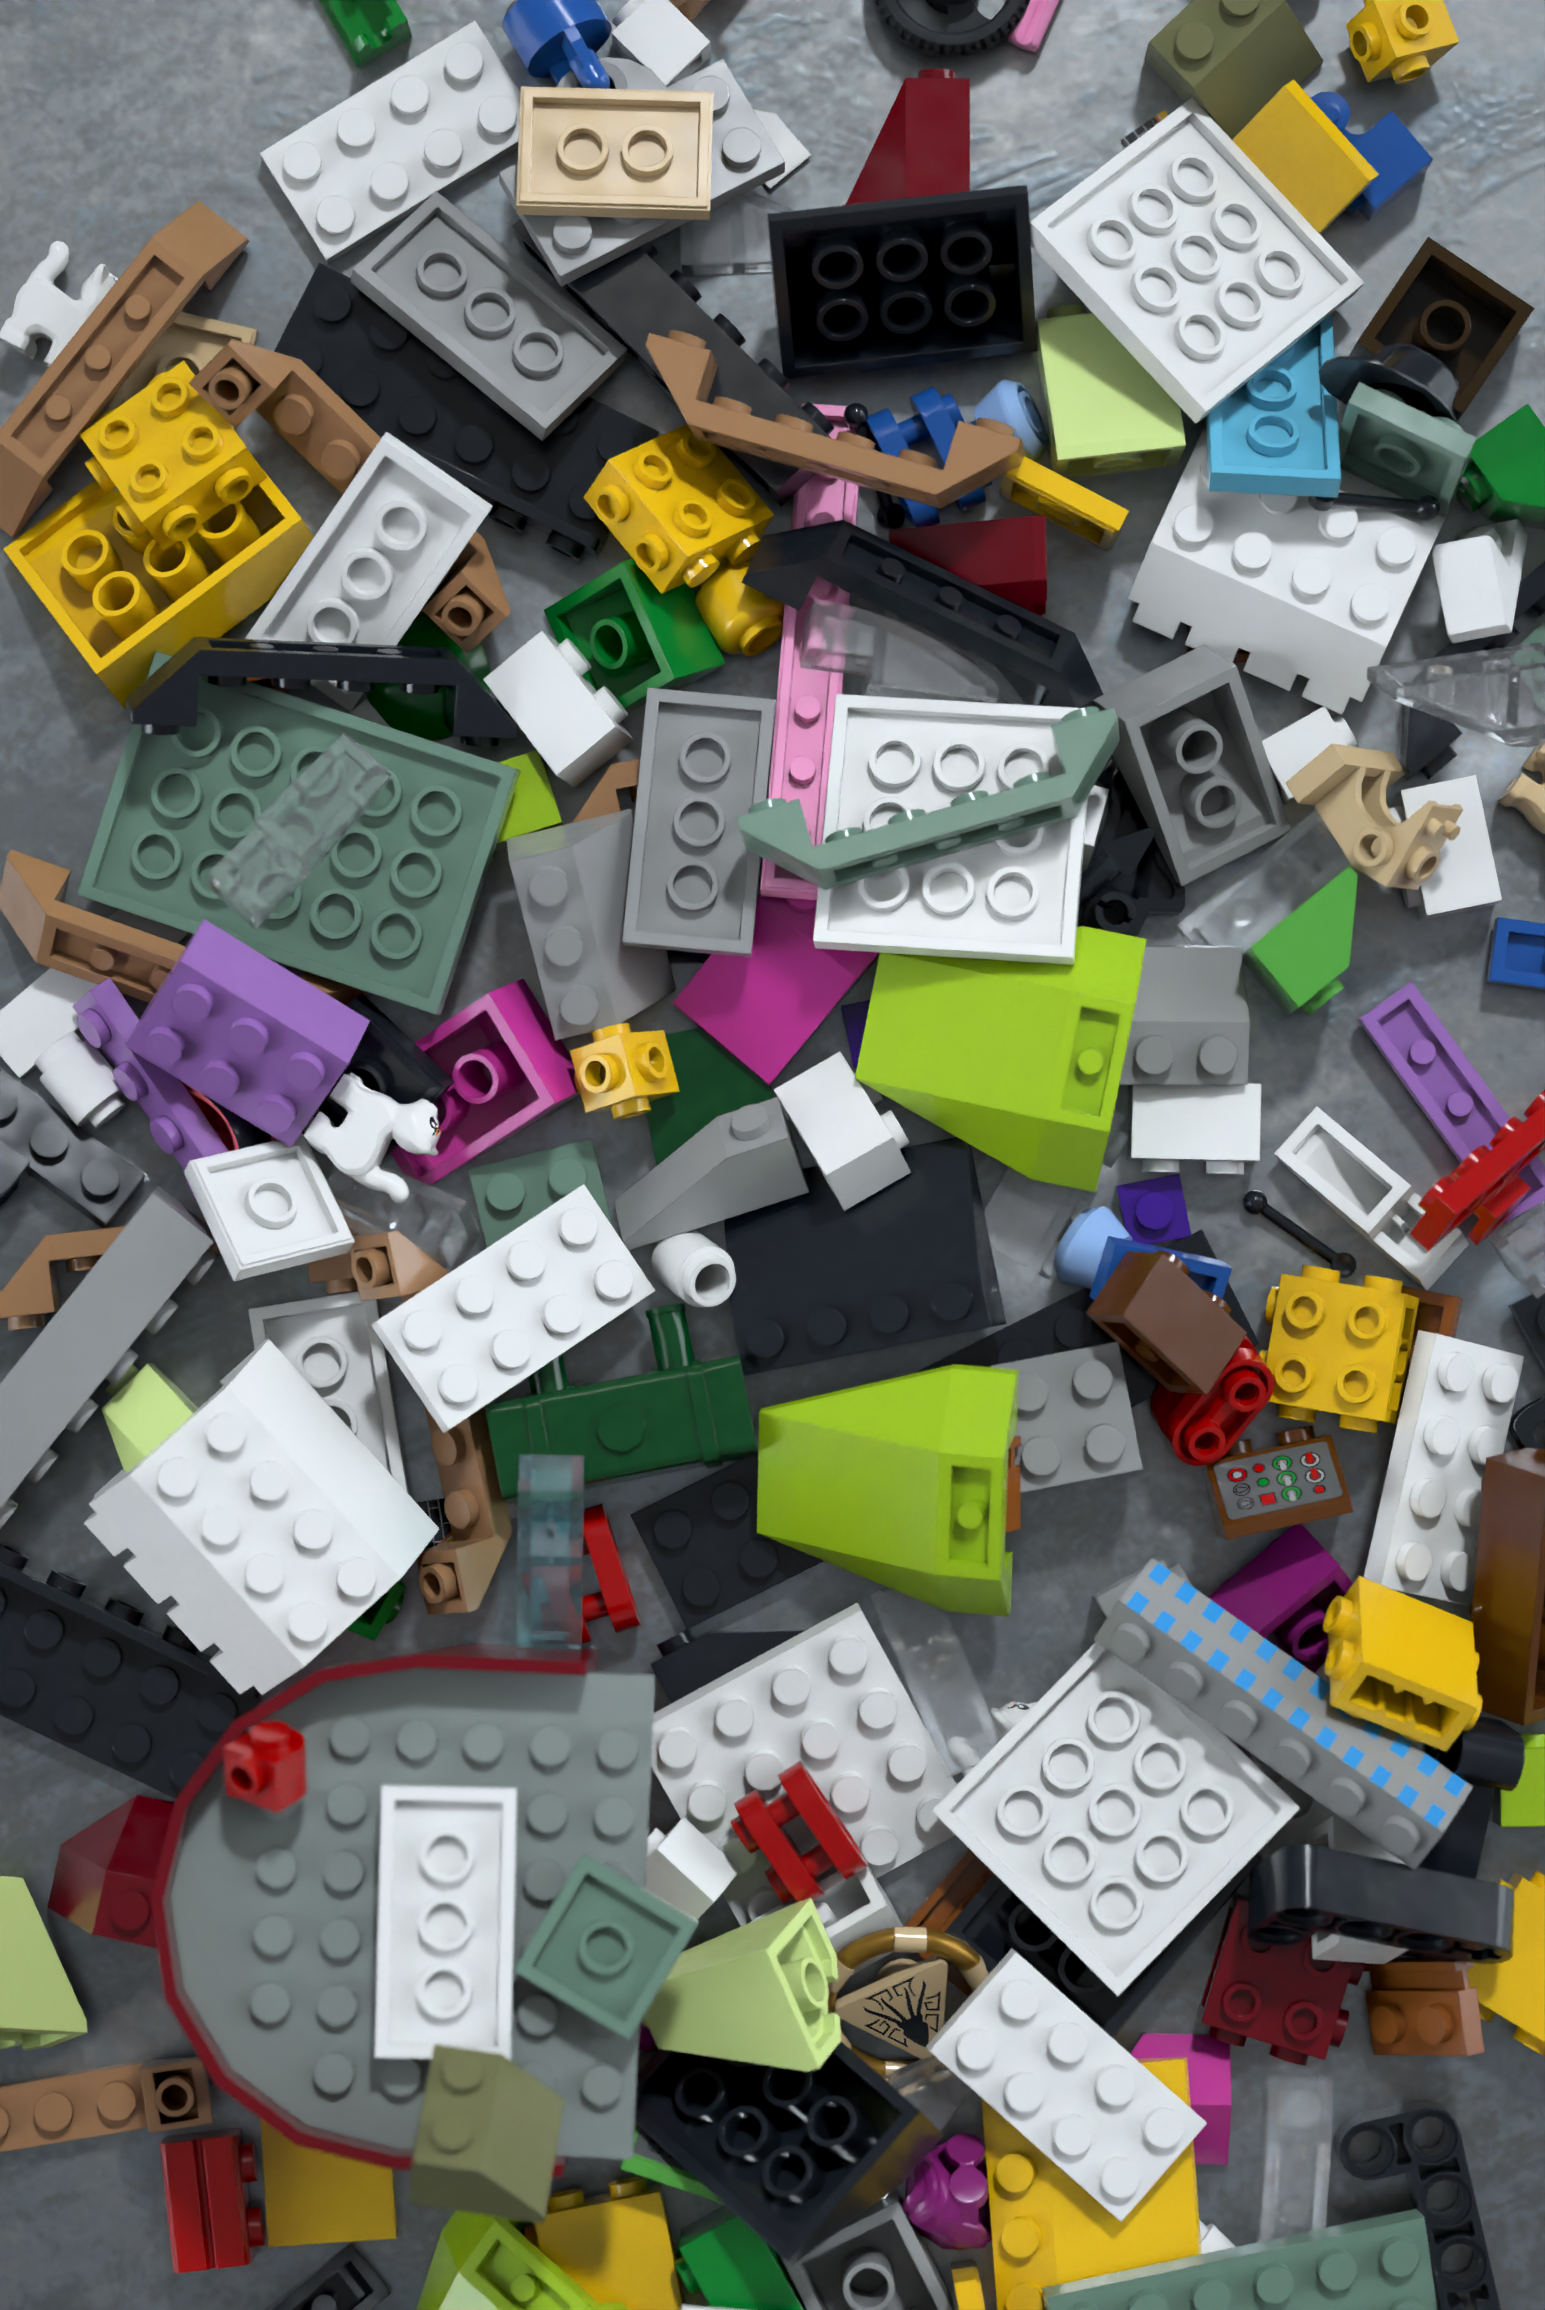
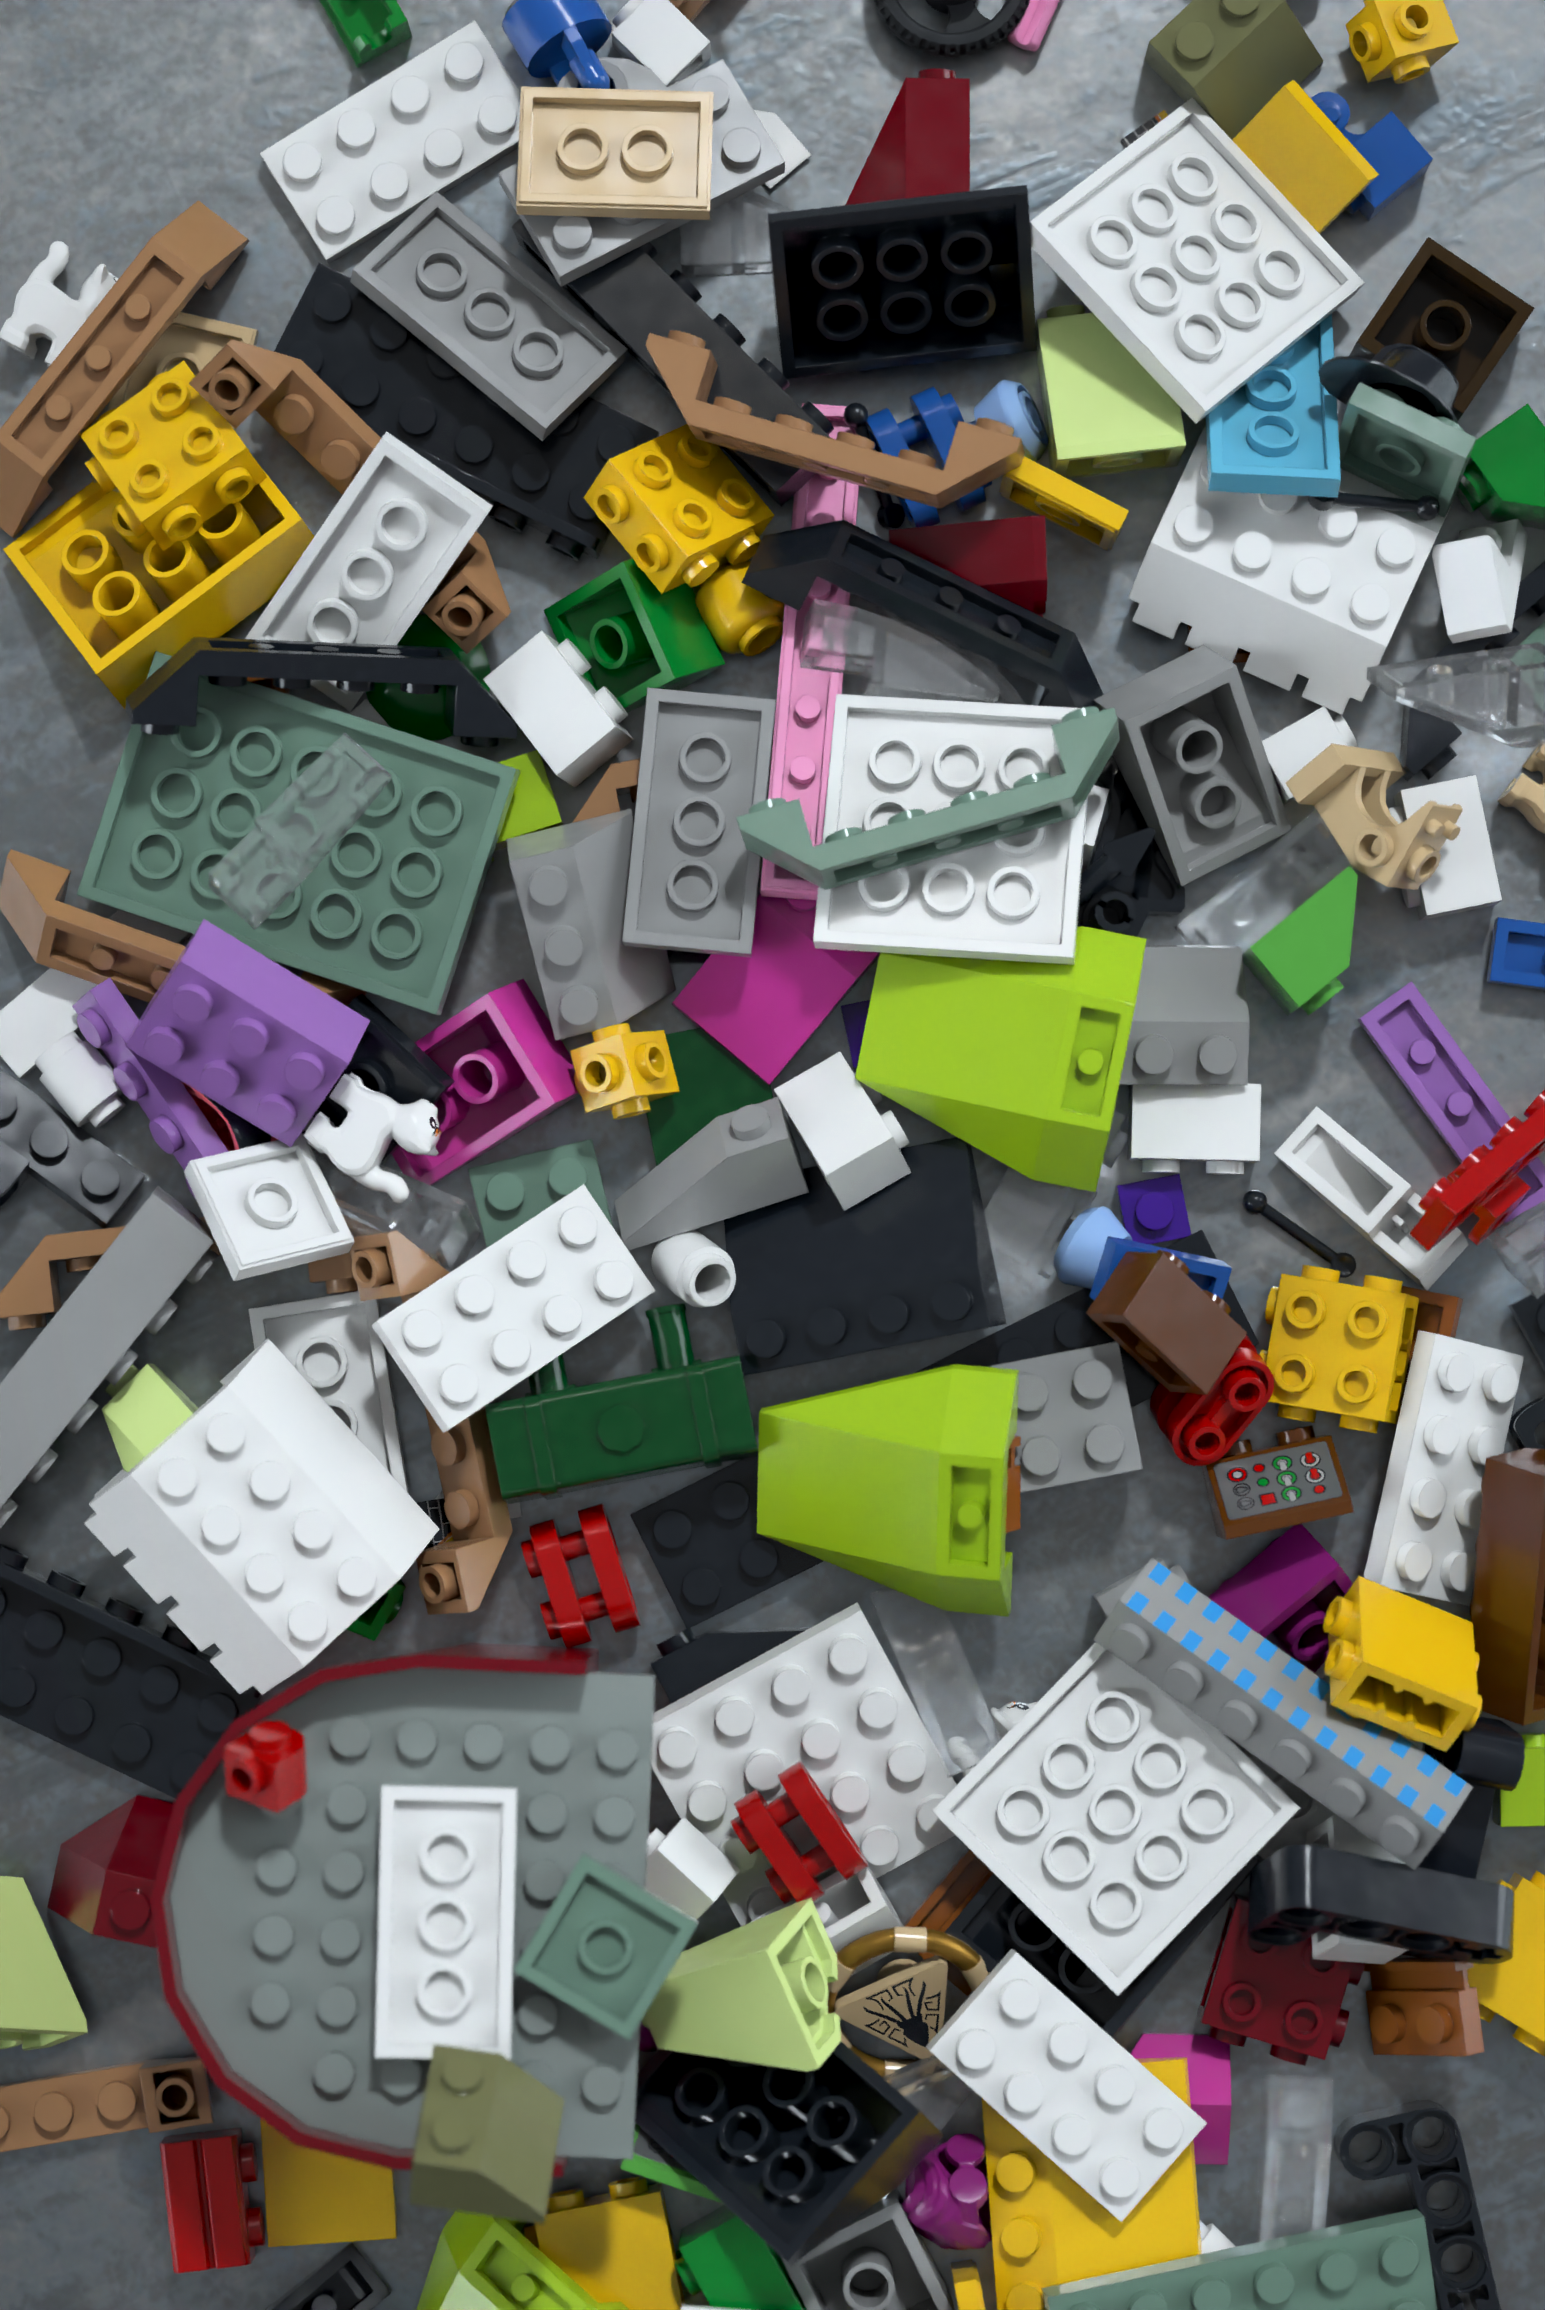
(550, 1551): clear light blue slope -> none

